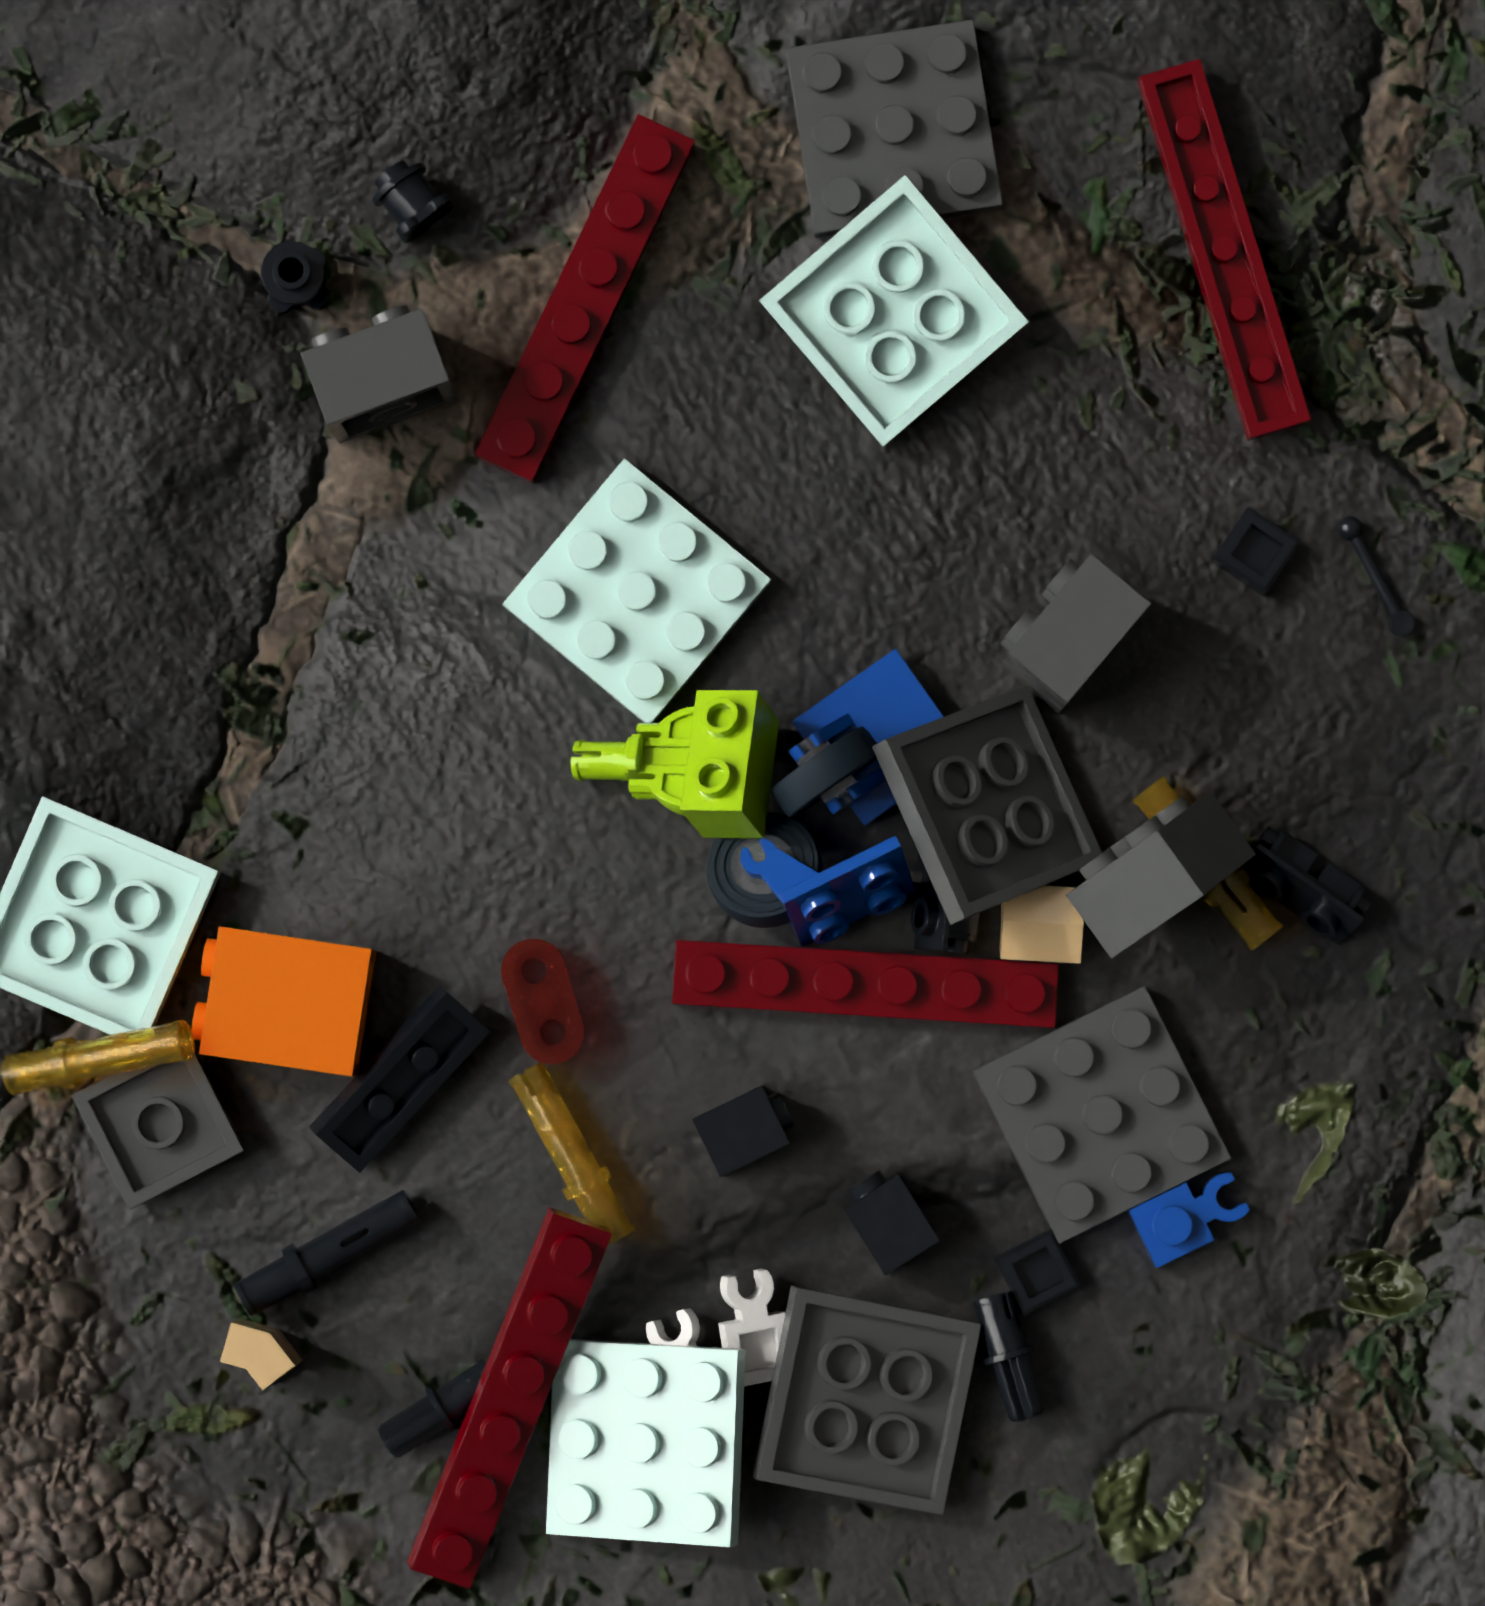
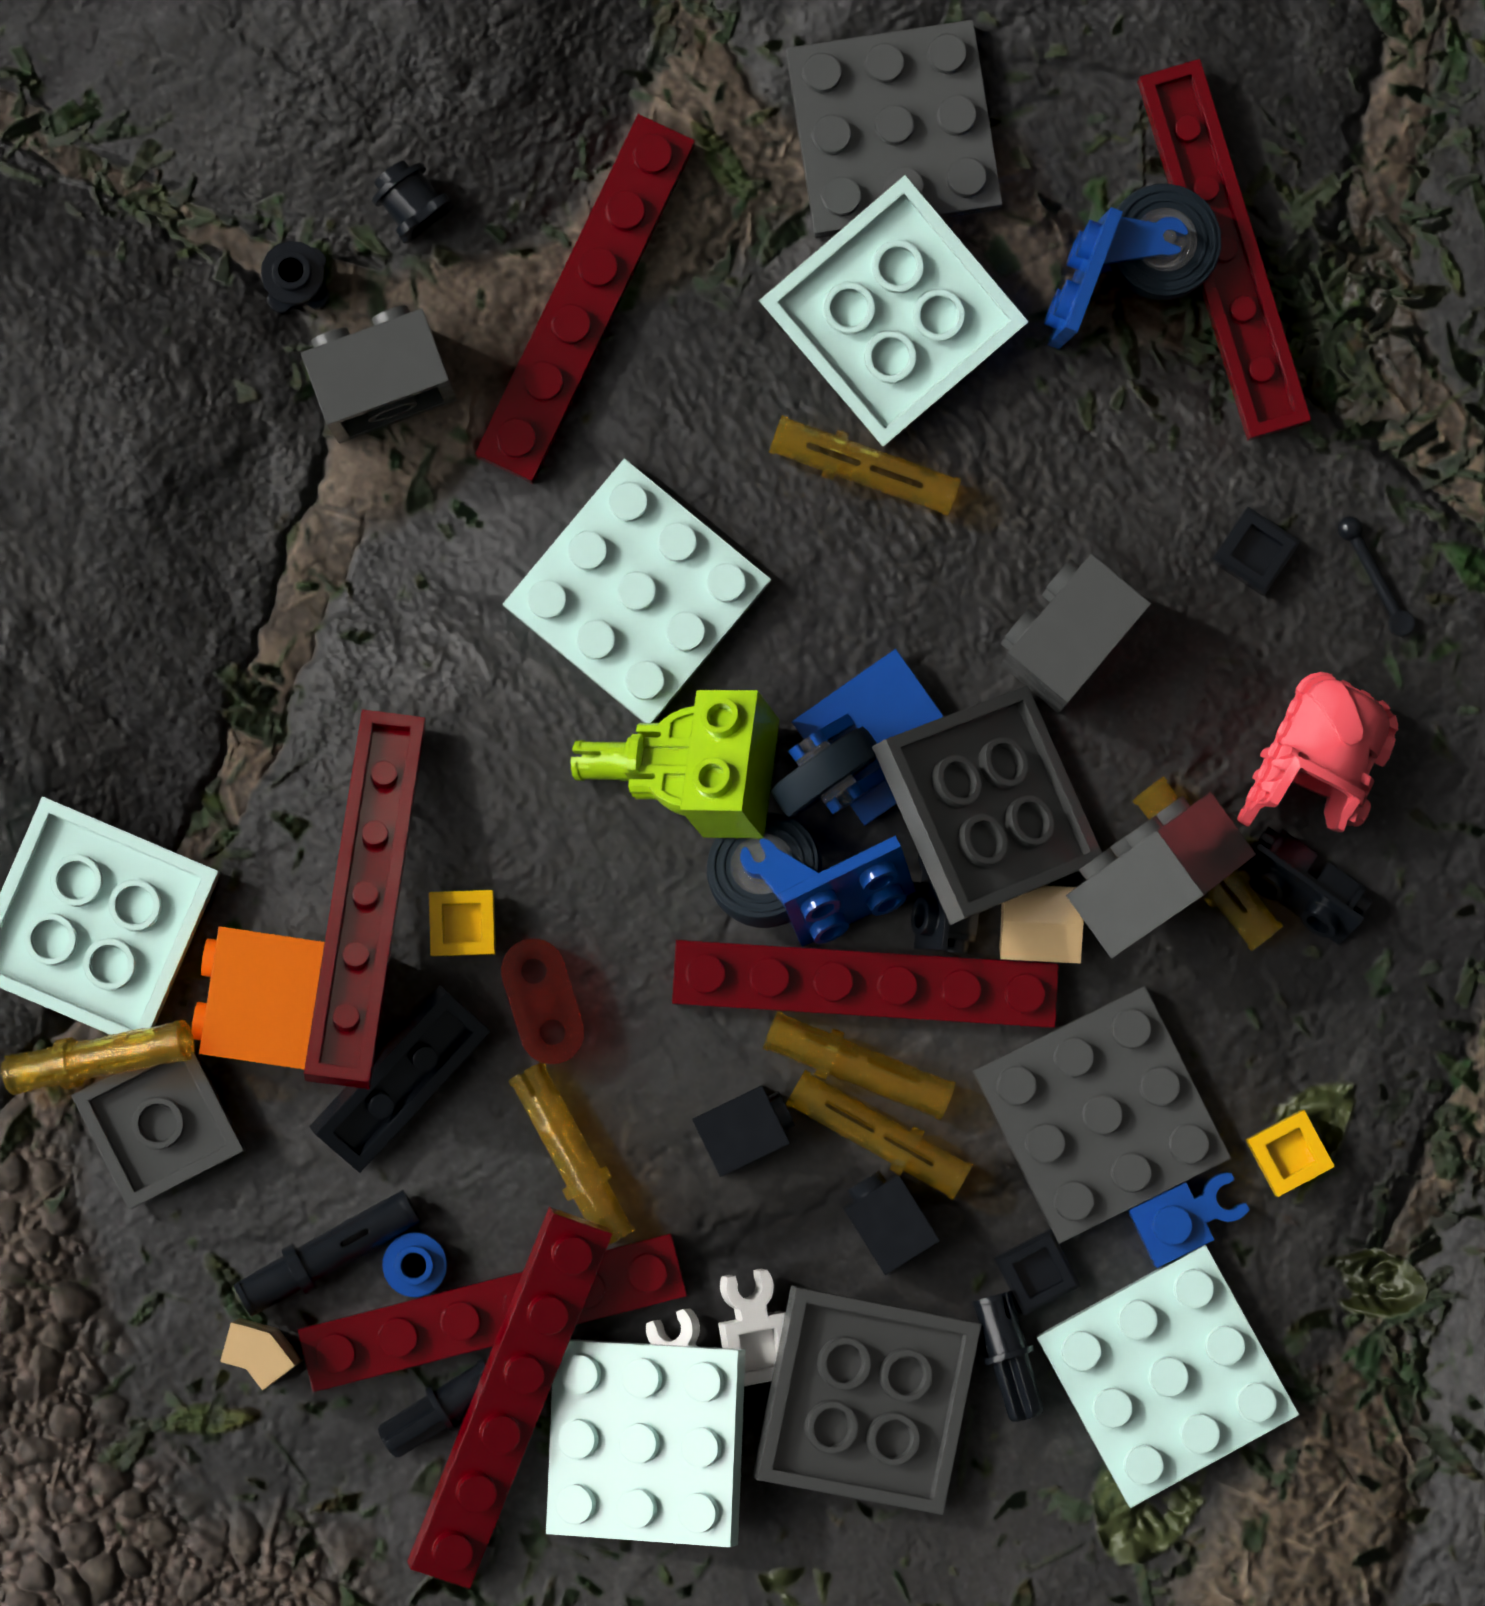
(365, 900): none -> dark red plate
(435, 1264): none -> blue plate
(462, 923): none -> yellow plate
(473, 1314): none -> dark red plate
(791, 441): none -> clear yellow pin
(858, 1065): none -> clear yellow pin
(947, 1170): none -> clear yellow pin
(1155, 243): none -> plate
(1167, 1375): none -> light aqua plate
(1290, 1153): none -> yellow plate
(1328, 748): none -> coral helmet

